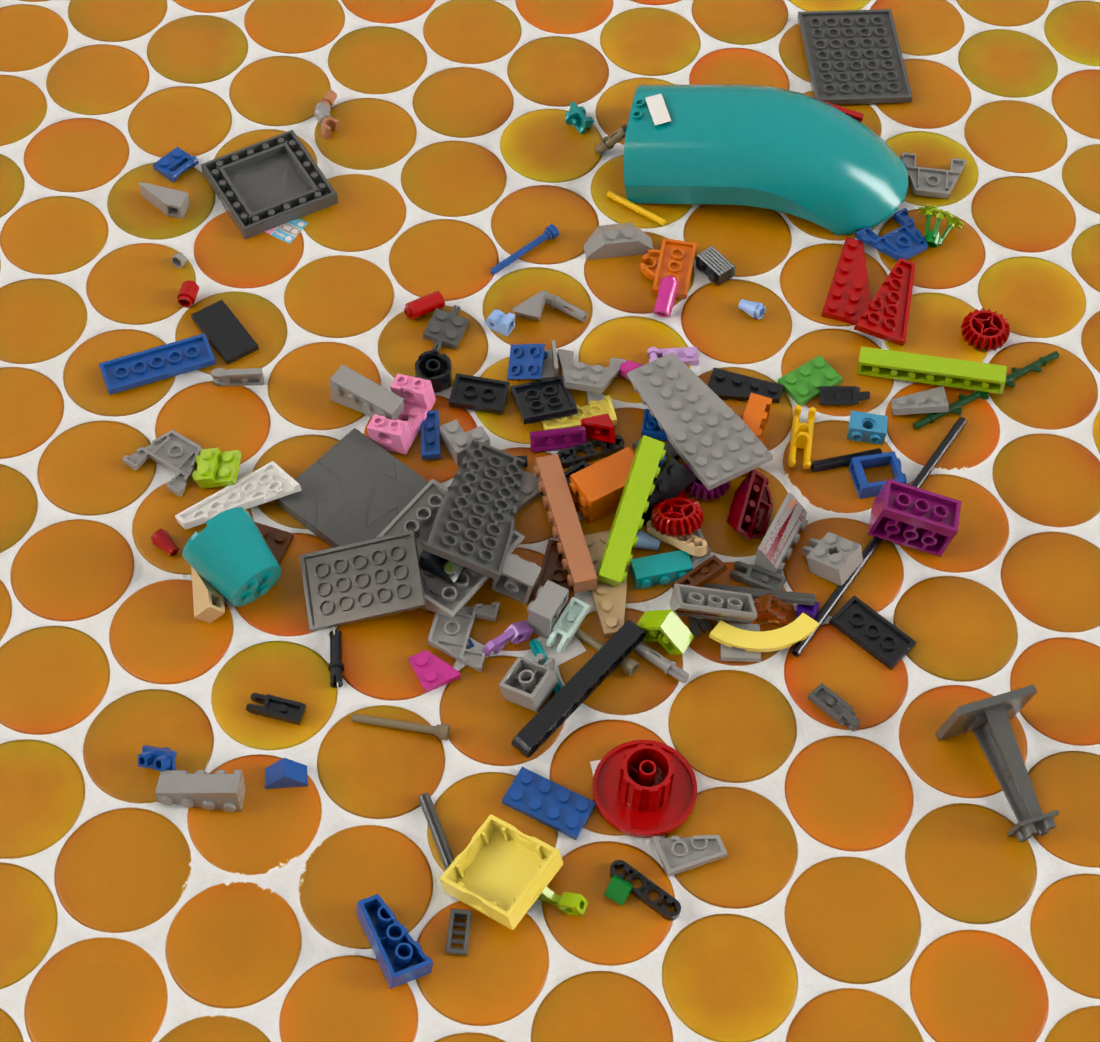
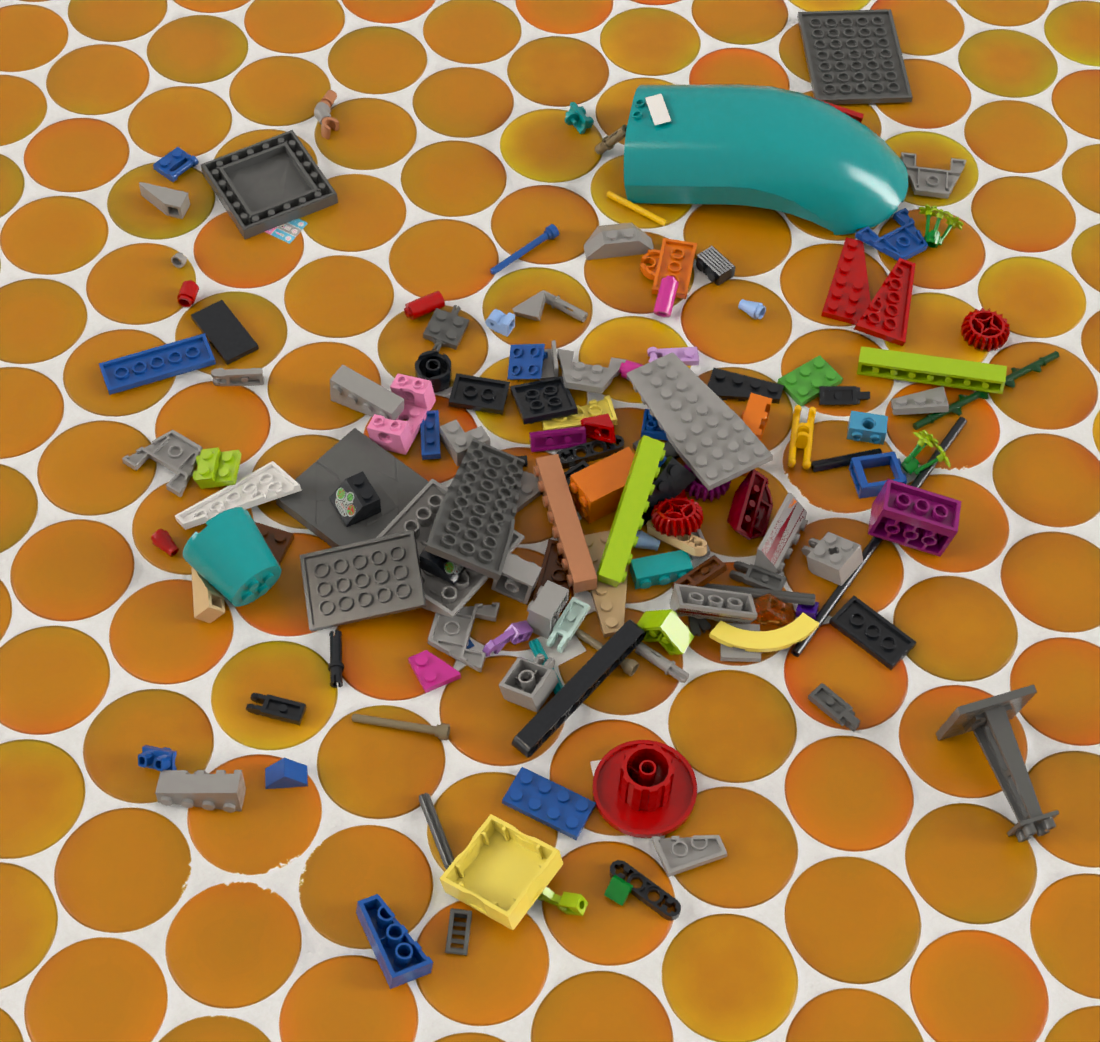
(355, 499): none -> black slope
(911, 464): none -> plant

